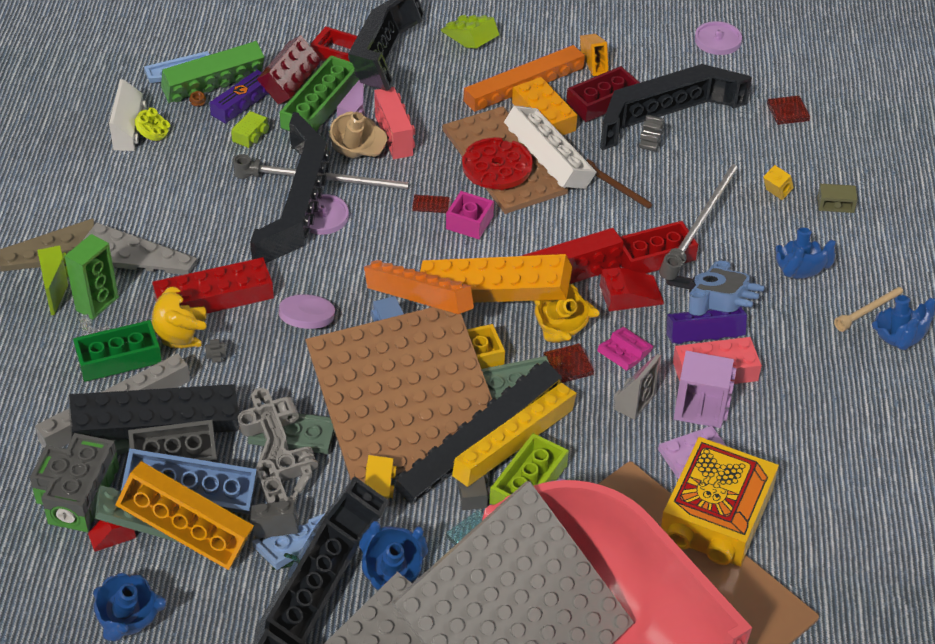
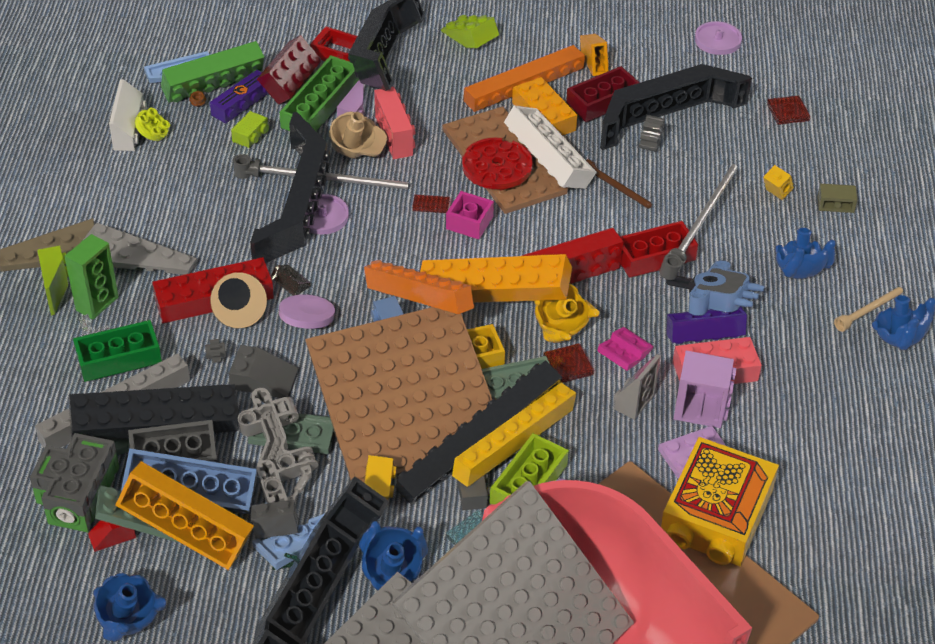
(177, 323): yellow piece -> none
(238, 300): none -> tan piece
(259, 369): none -> dark grey slope
(290, 279): none -> clear smoke slope
(628, 289): red slope -> none

